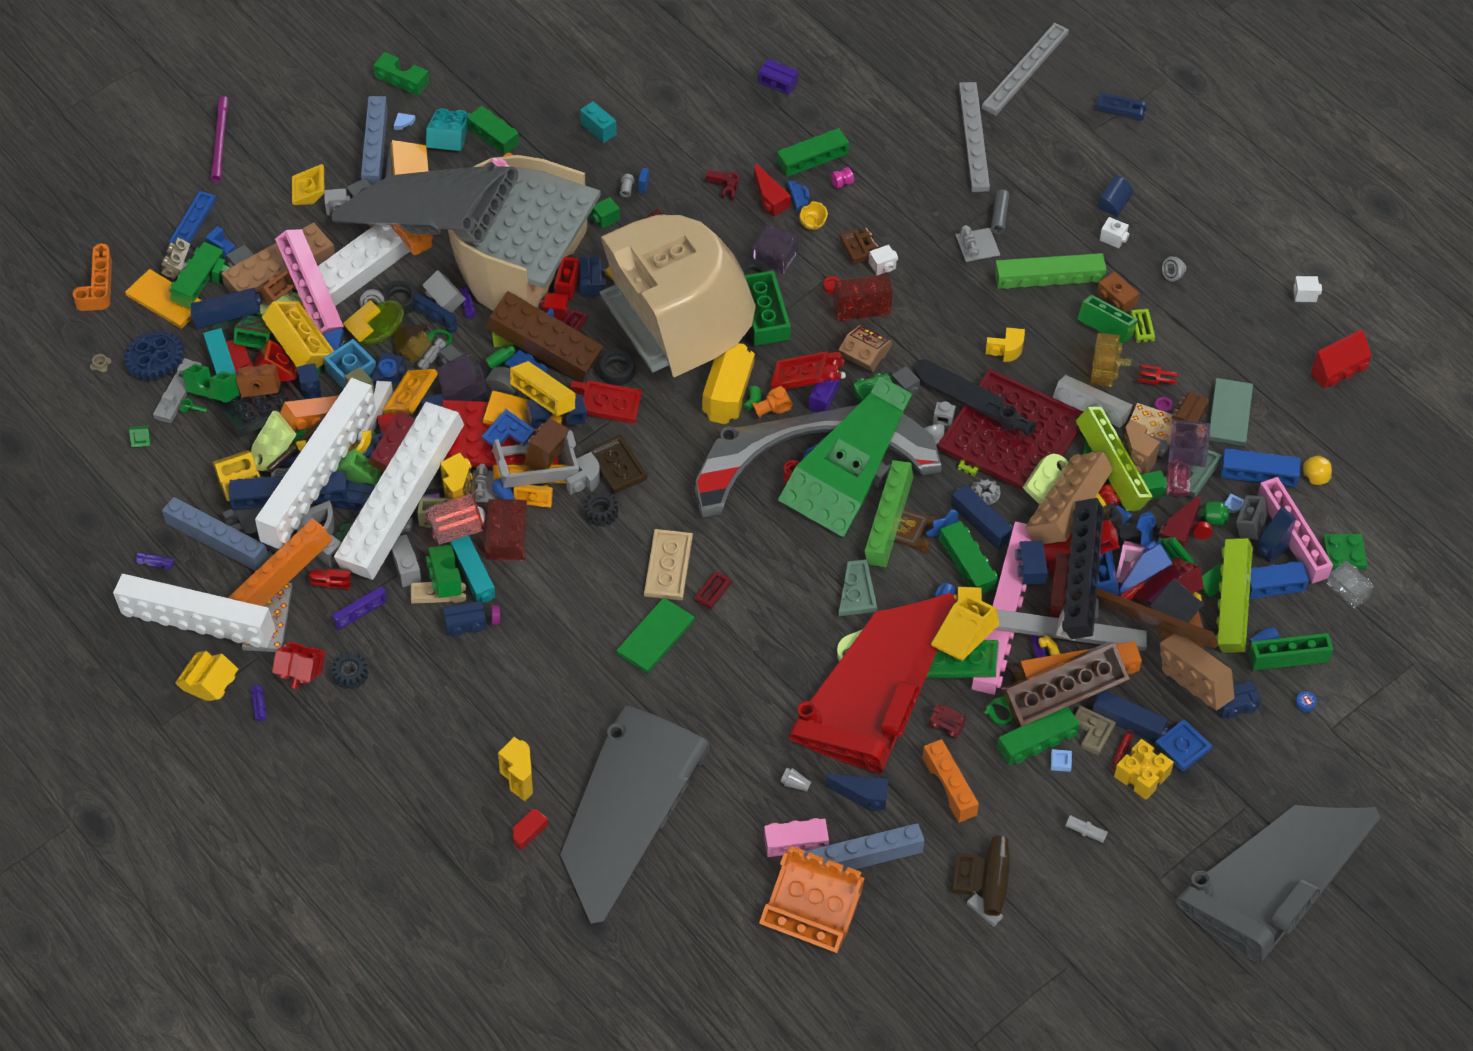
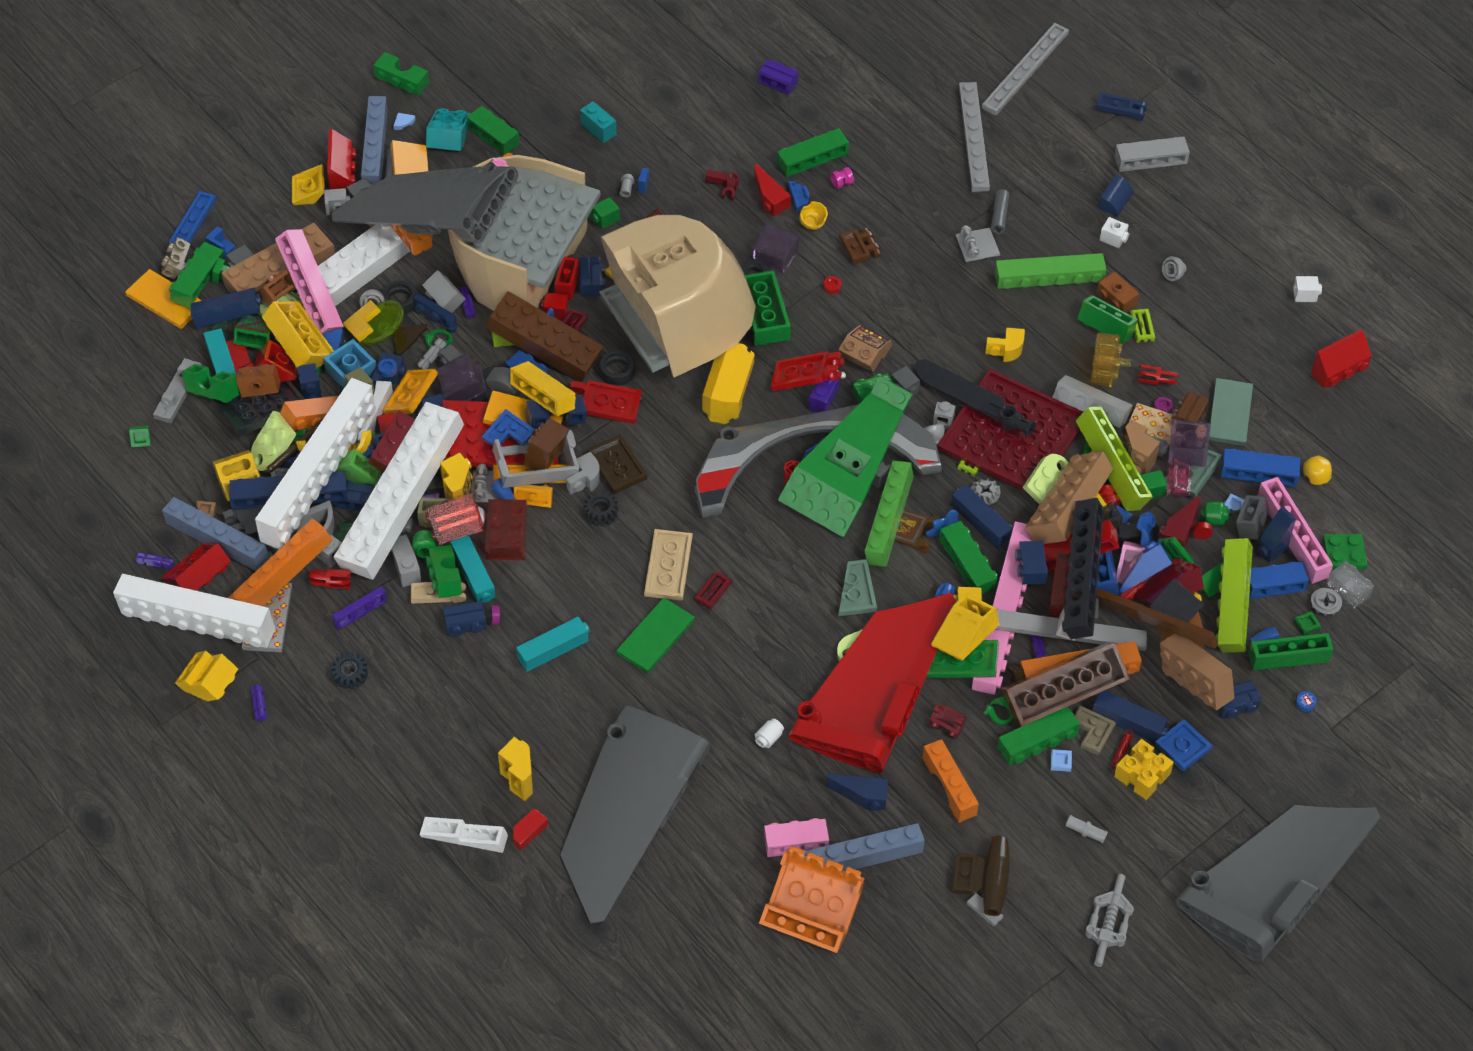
(99, 293): orange beam -> none
(100, 363): dark tan plate -> none
(154, 355): dark blue gear -> none
(188, 404): green hand -> none
(198, 567): none -> red slope
(207, 507): none -> medium nougat tile
(222, 109): magenta piece -> none
(299, 662): red brick -> none
(340, 161): none -> red slope
(416, 346): clear yellow brick -> none
(421, 542): none -> green head
(457, 832): none -> white slope
(500, 356): green plant -> none
(552, 644): none -> teal brick
(755, 396): green arm -> none
(769, 733): none -> white brick
(776, 401): orange connector -> none
(795, 780): light grey cone -> none
(863, 297): clear red brick -> none
(883, 260): white brick -> none
(1051, 645): yellow arm -> none
(1105, 936): none -> light grey bar
(1151, 154): none -> light grey brick
(1307, 623): none -> green tile
(1333, 598): none -> light grey gear

